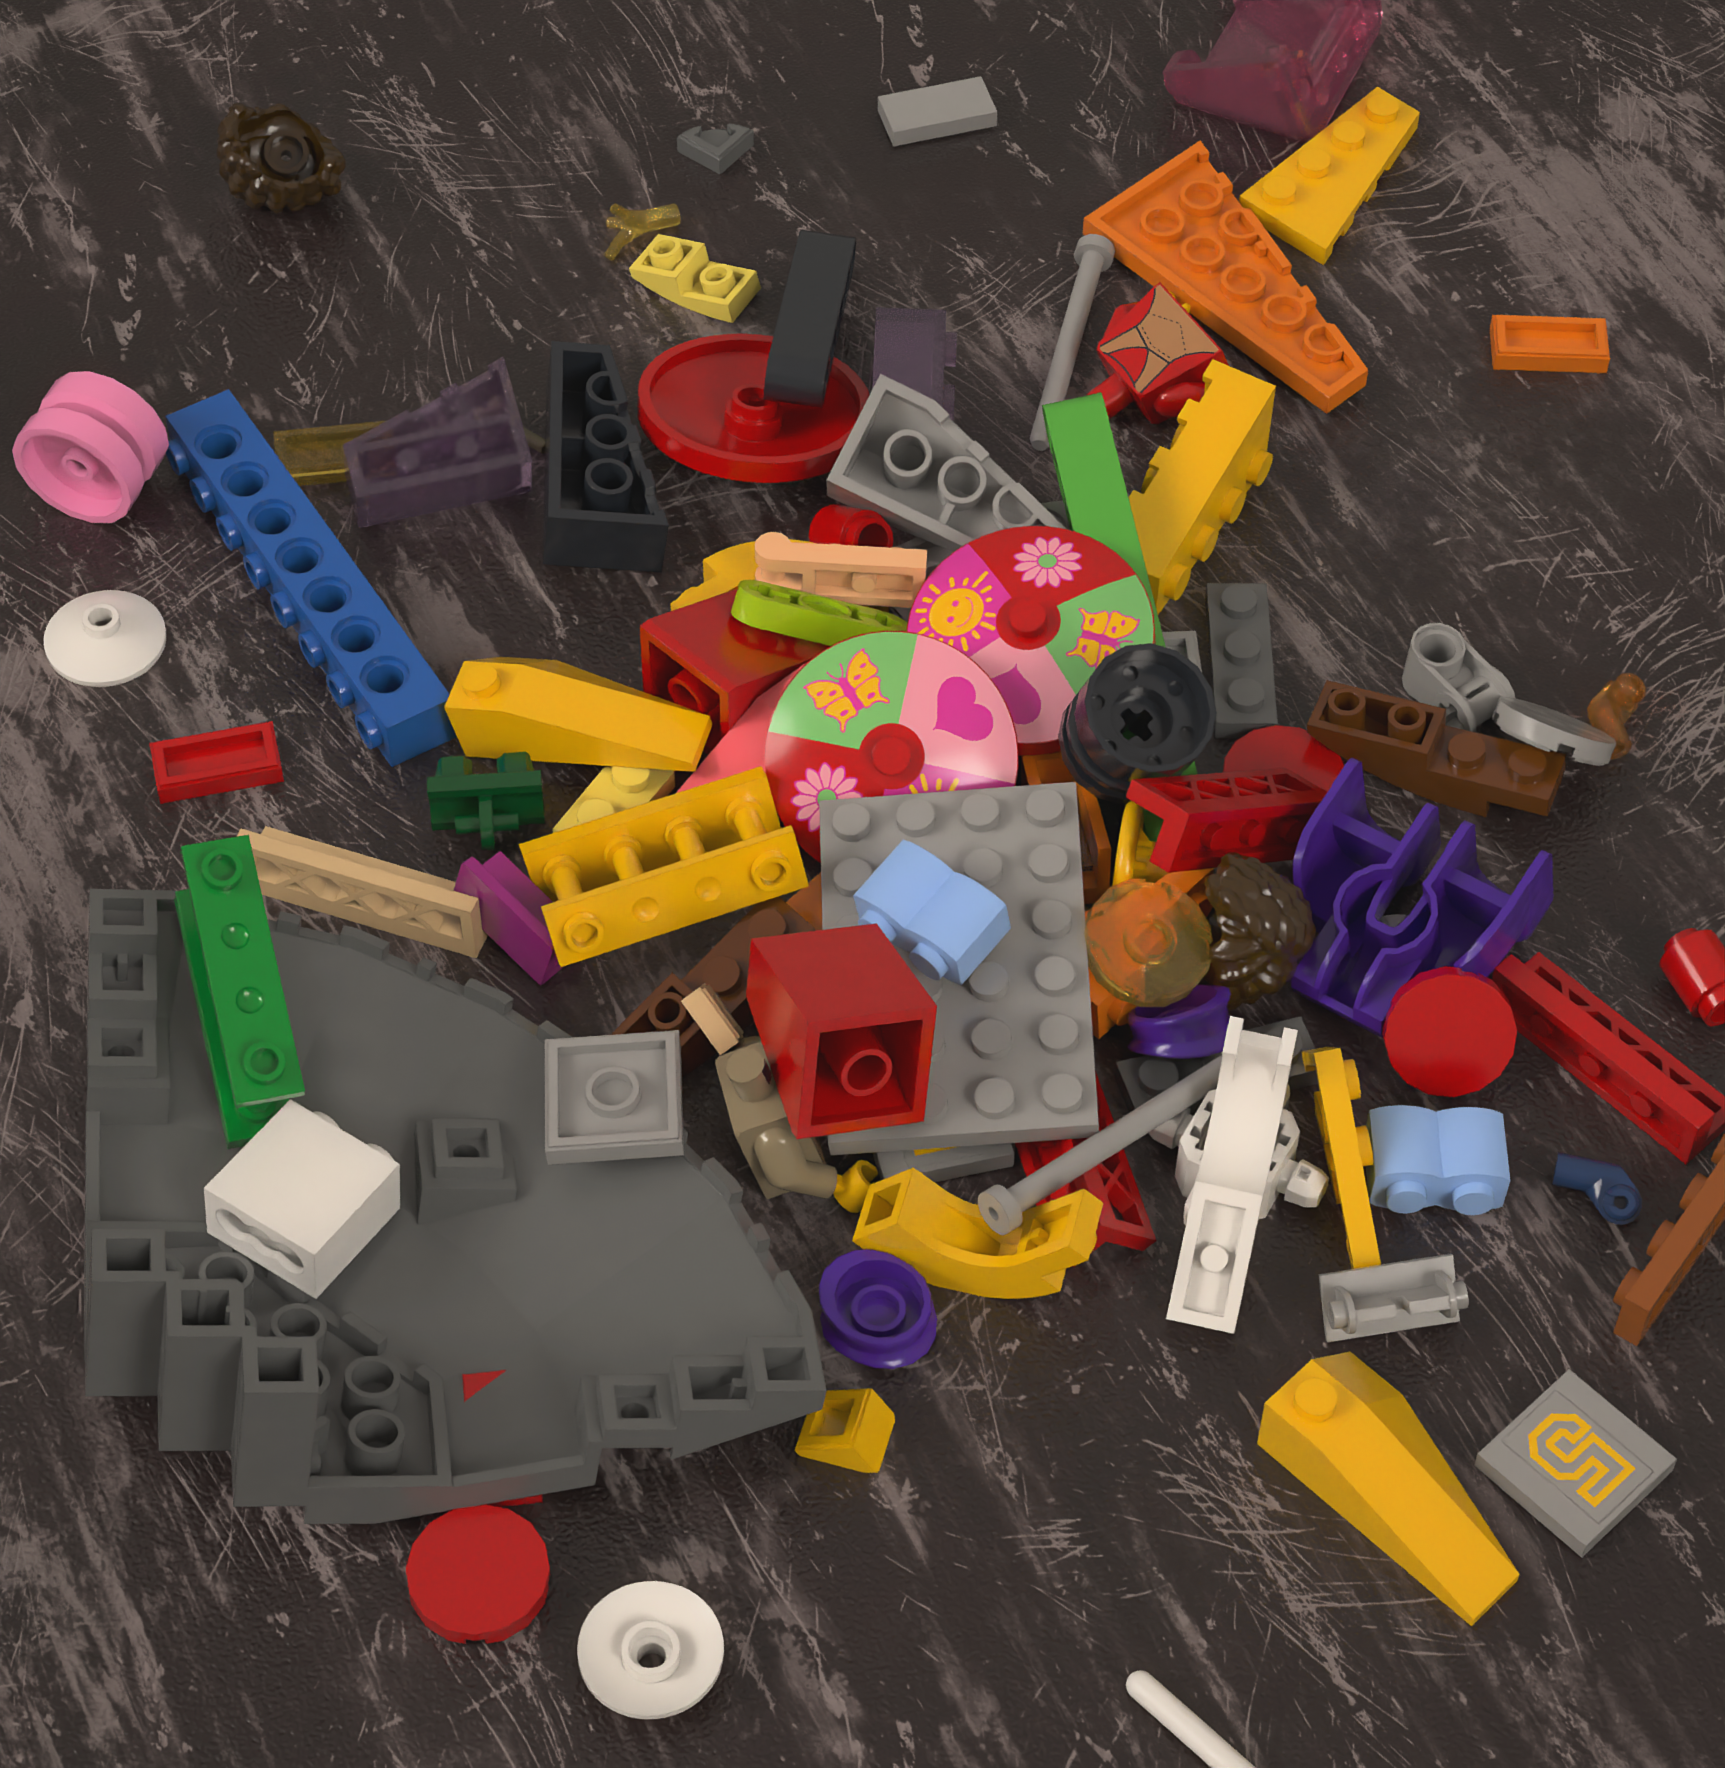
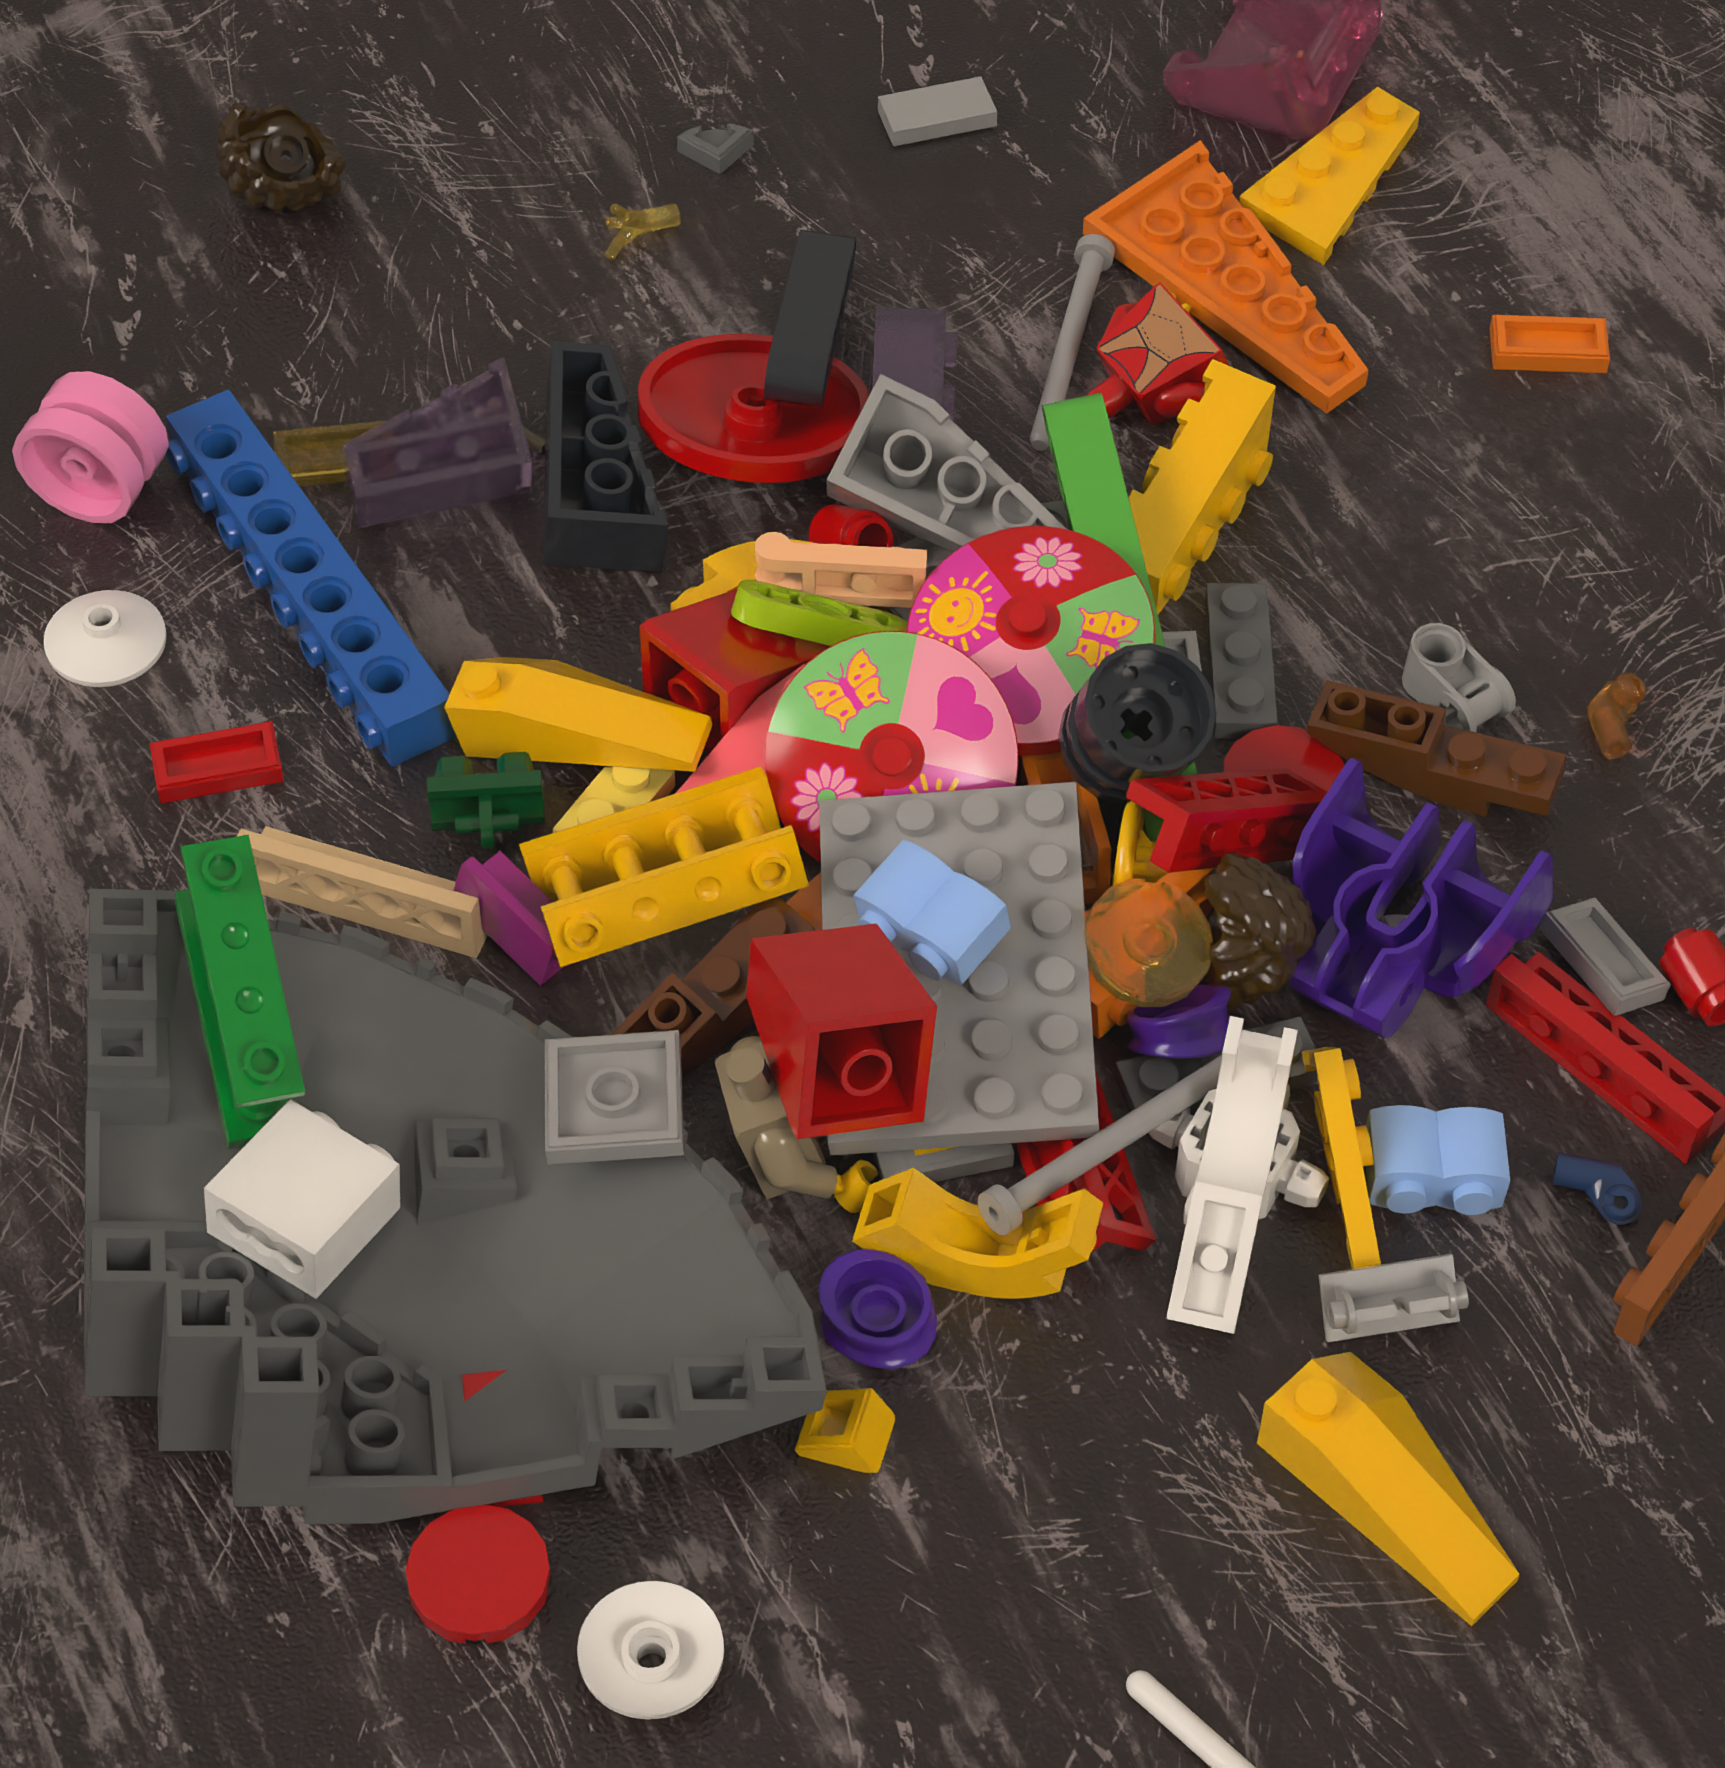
(685, 276): light yellow slope -> none
(713, 1018): tan tile -> none
(1449, 1032): red tile -> none
(1553, 731): light grey tile -> none
(1575, 1462): light grey tile -> none
(1604, 956): none -> light grey tile

